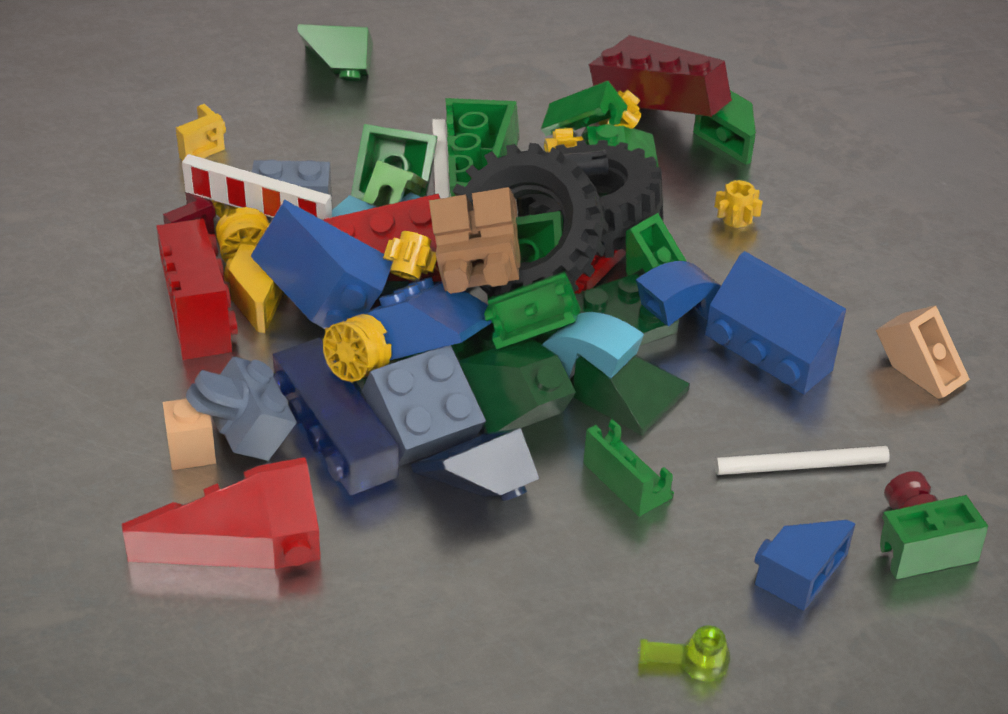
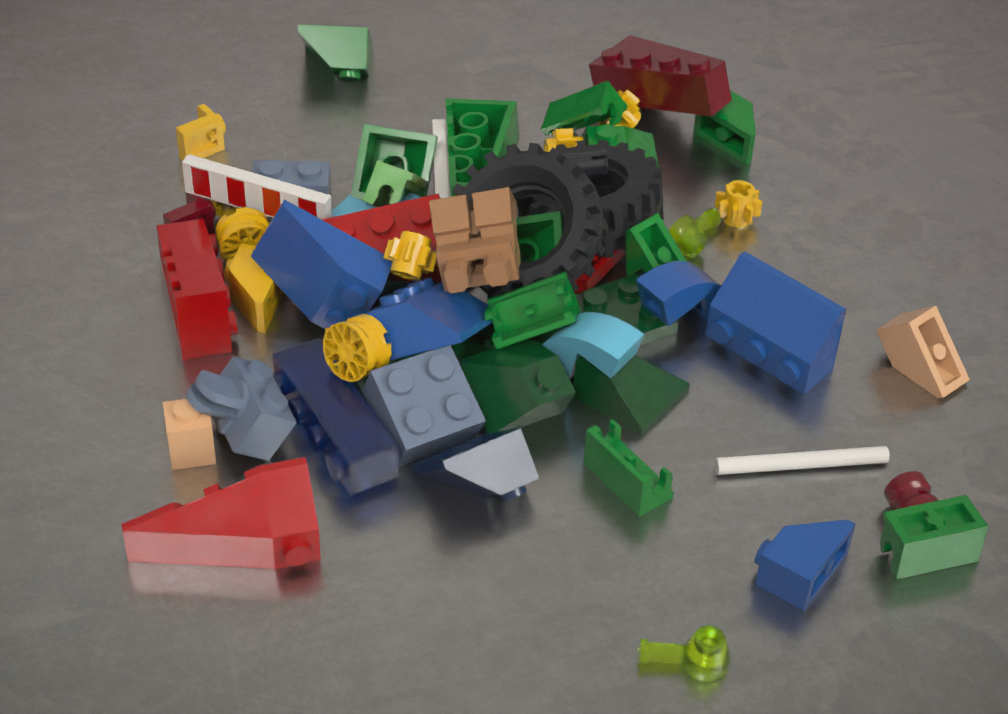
(689, 231): none -> clear neon green bar

